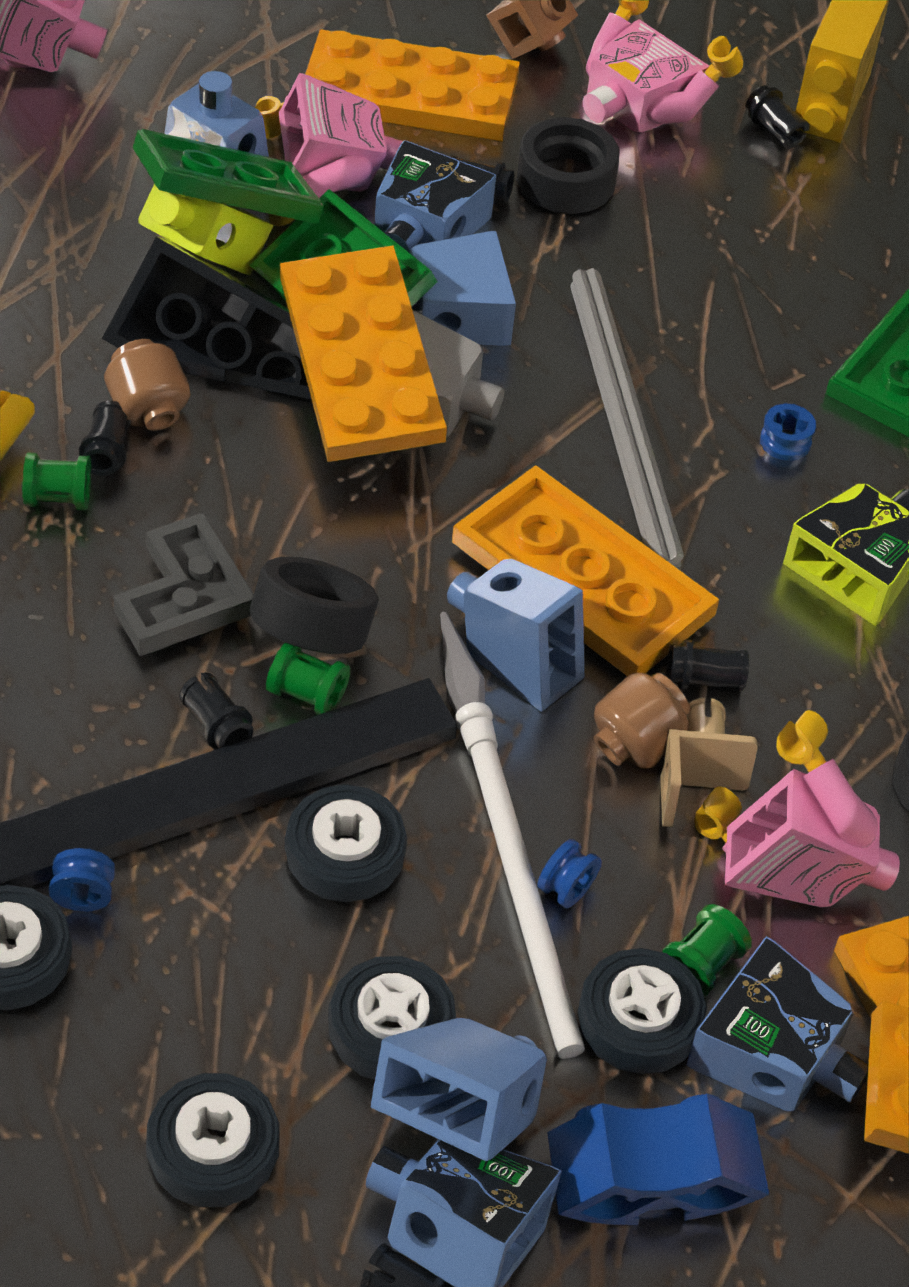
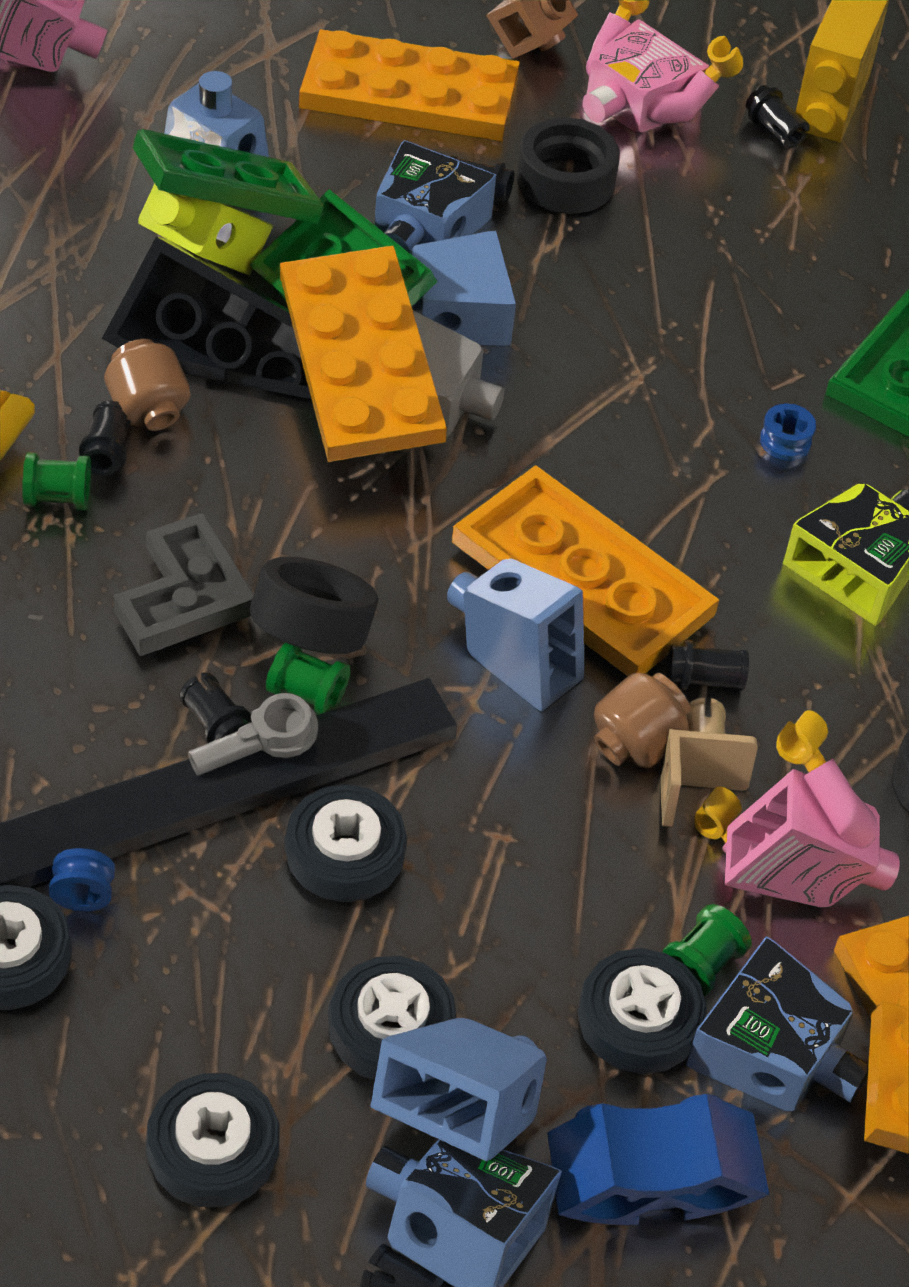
(279, 727): none -> light grey plate
(328, 136): bright pink torso -> none
(474, 718): white piece -> none
(569, 873): blue bush -> none
(625, 417): light grey axle -> none

